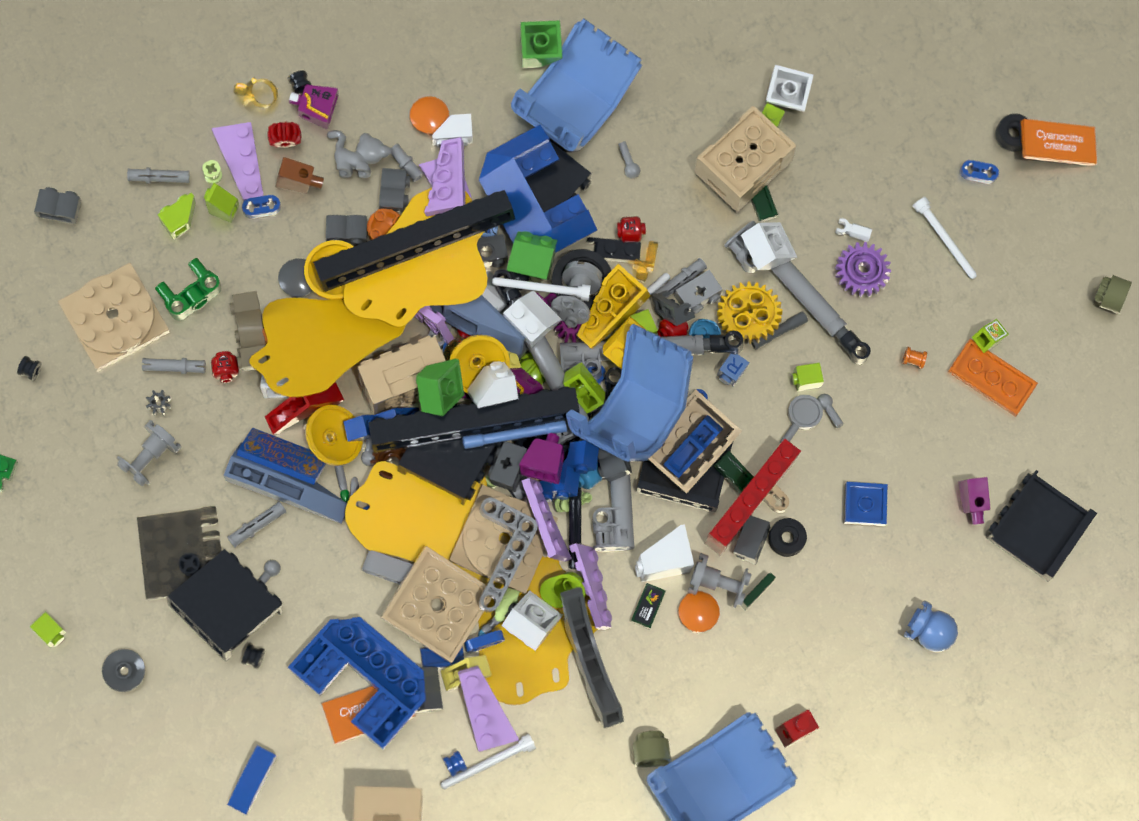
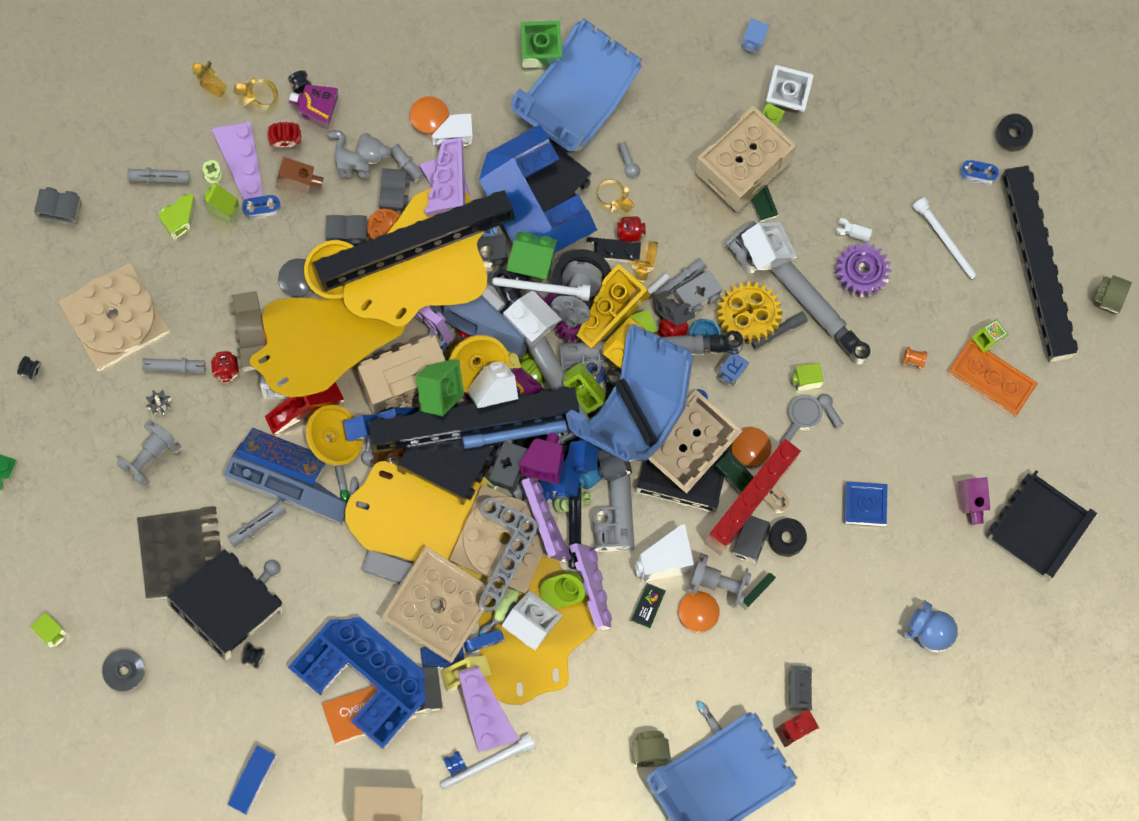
(186, 562): black wheel -> none
(194, 295): green piece -> none
(208, 80): none -> clear yellow piece
(588, 658): dark grey arch -> none
(626, 204): none -> clear yellow piece
(636, 412): none -> black axle
(693, 446): blue slope -> none
(704, 710): none -> light grey piece
(752, 447): none -> orange dish
(755, 35): none -> medium blue brick
(800, 688): none -> dark grey hinge
(1039, 264): none -> black brick
(1058, 142): orange tile -> none

